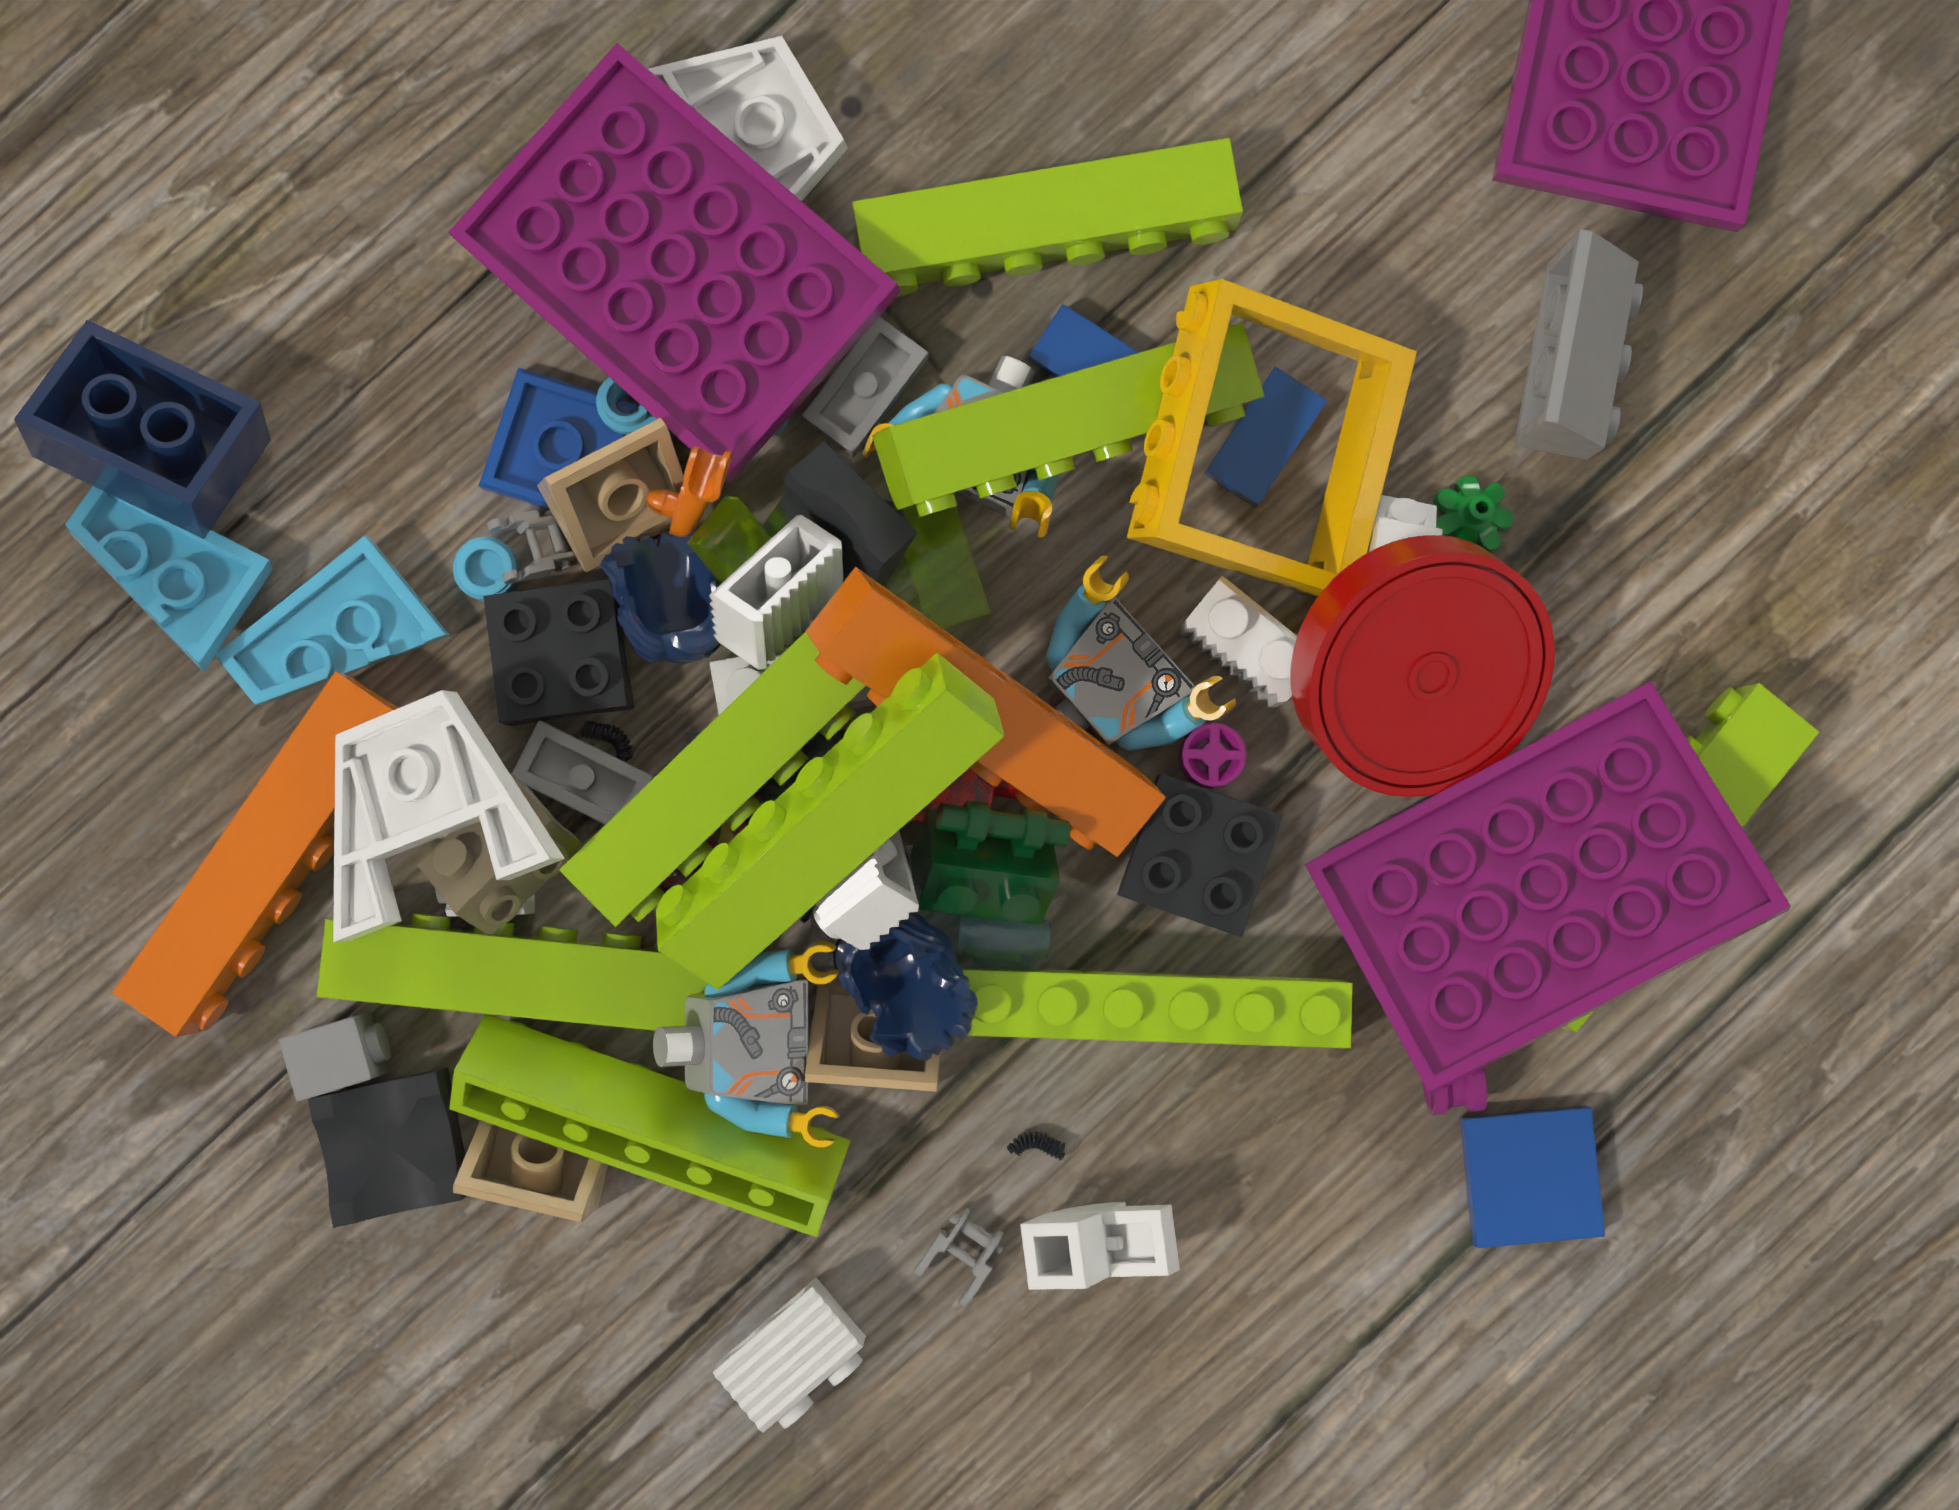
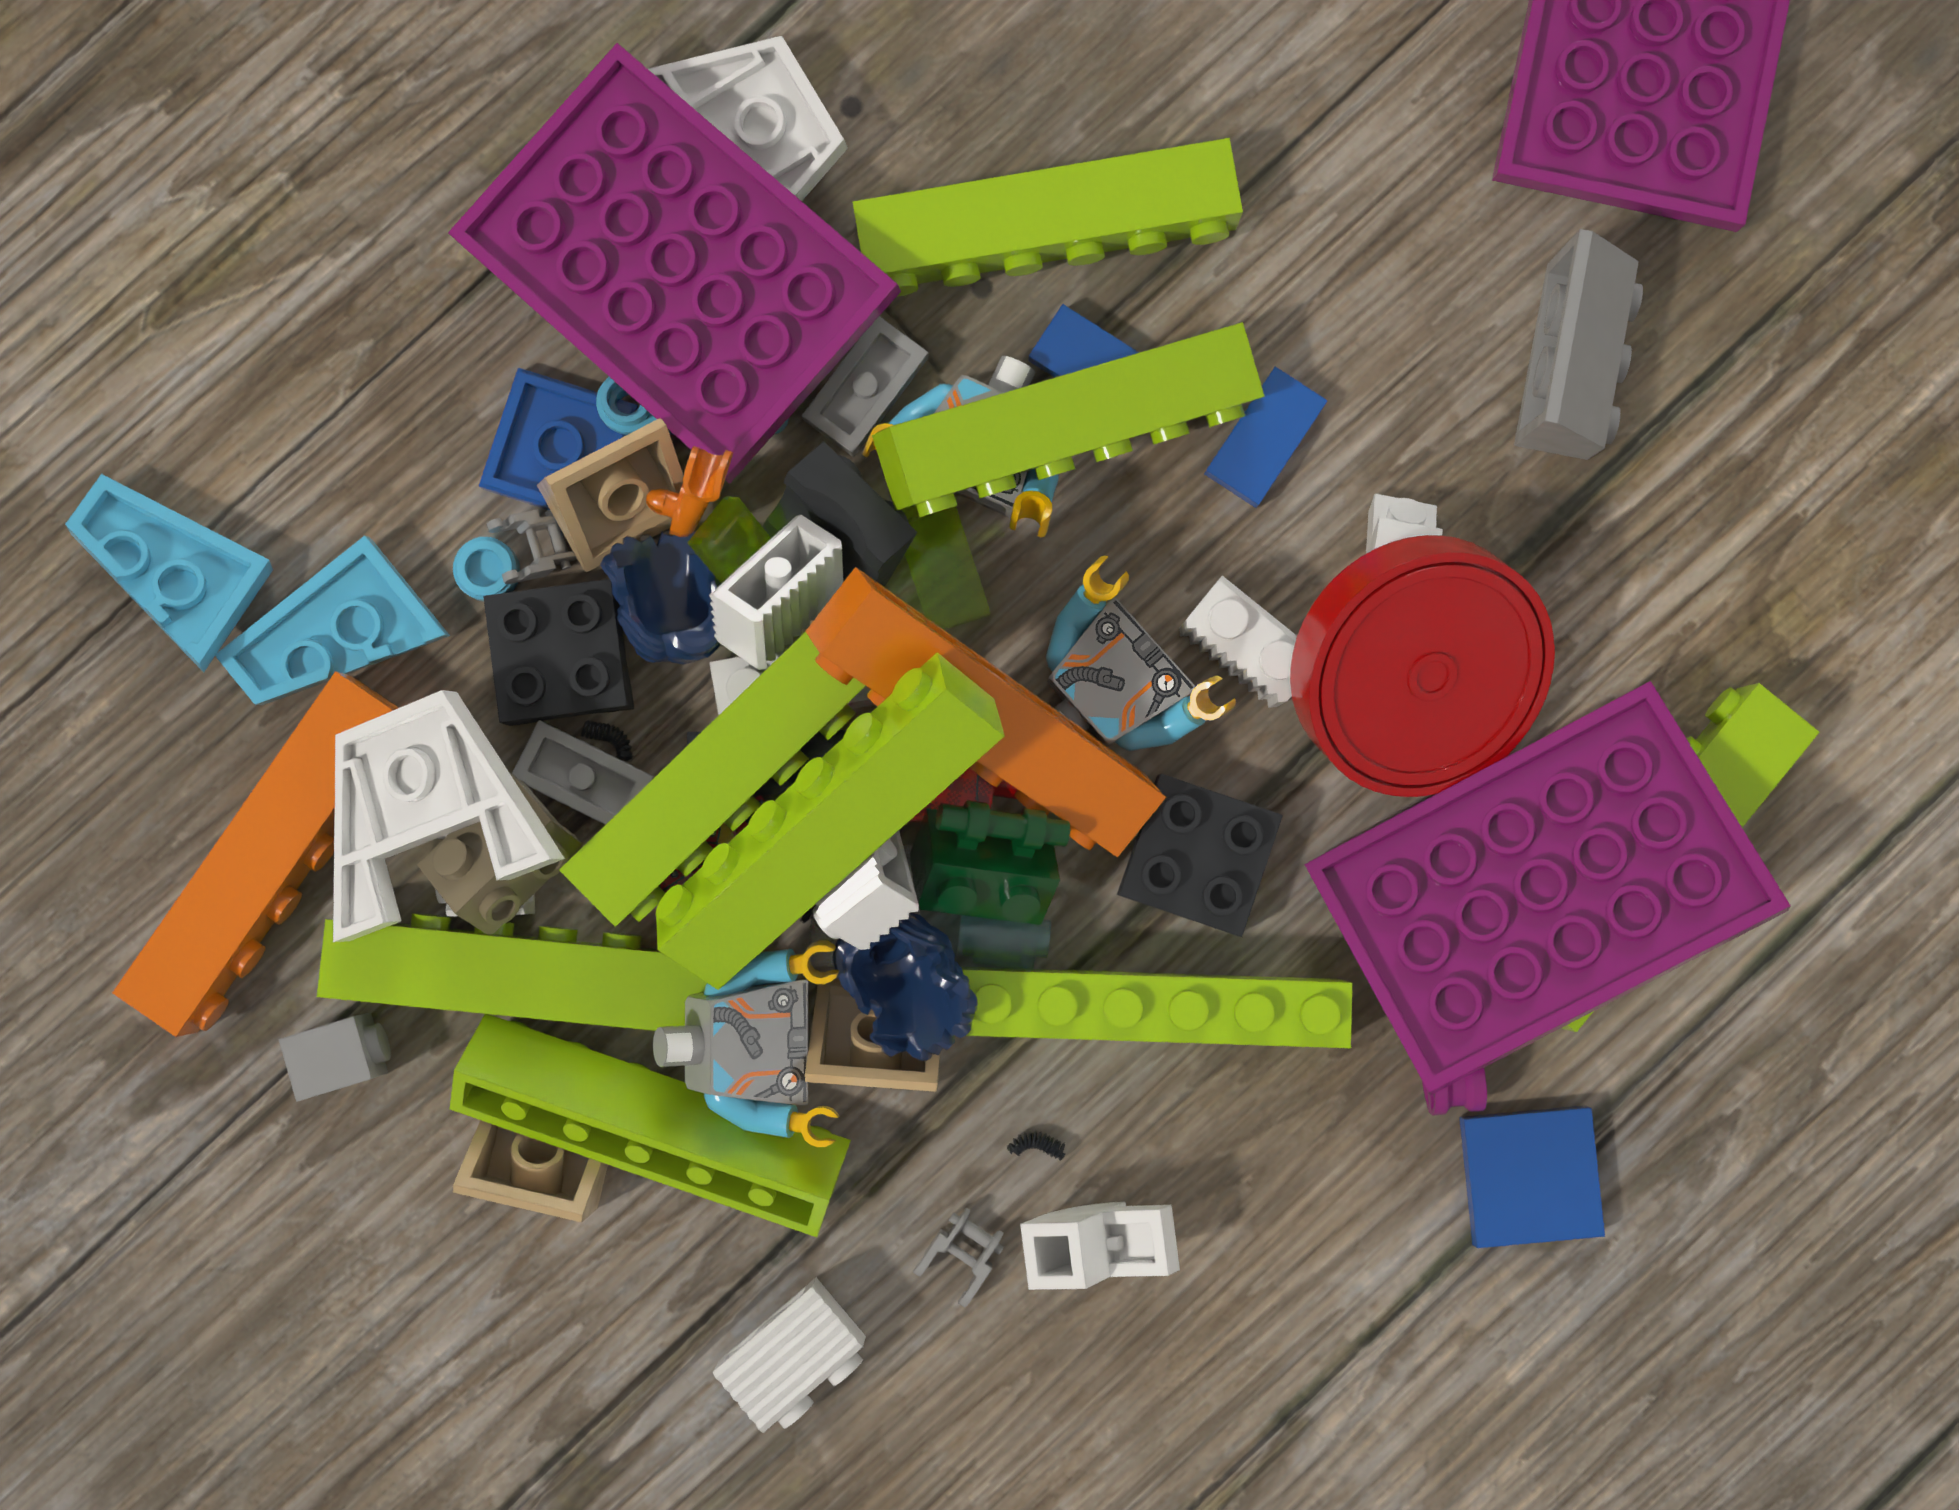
(144, 429): dark blue brick -> none
(389, 1146): black brick -> none
(1222, 746): magenta wheel -> none
(1359, 458): yellow window -> none
(1473, 512): green plant -> none

